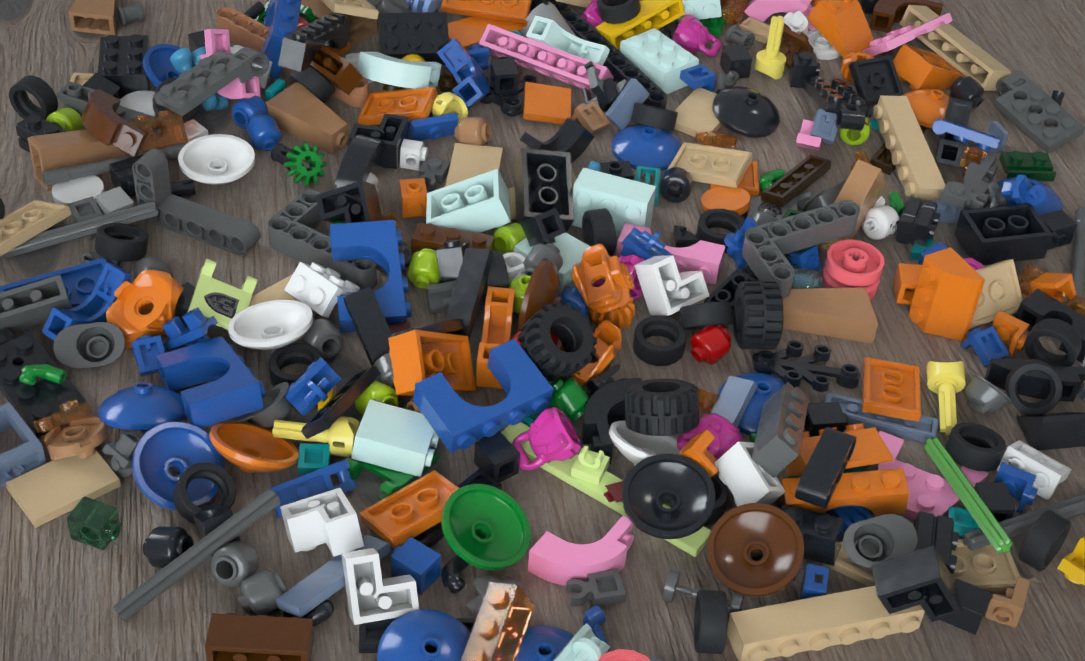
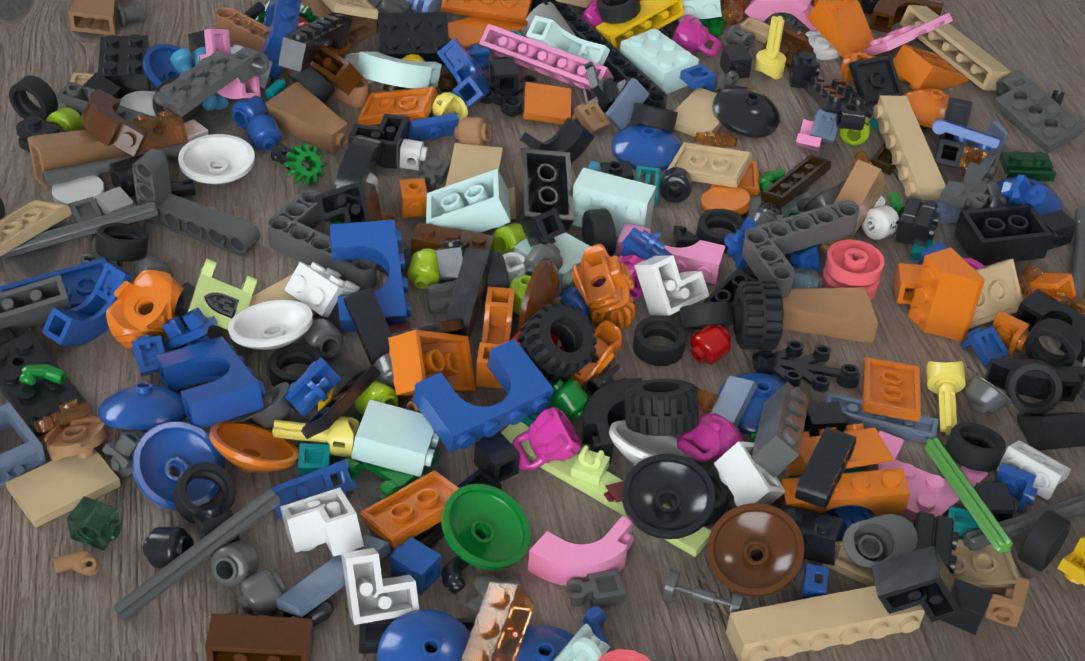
(78, 561): none -> medium nougat arm
(89, 345): dark grey piece -> none
(697, 451): orange panel -> none
(710, 621): black tyre -> none
(797, 22): white plate -> none
(968, 90): black head -> none

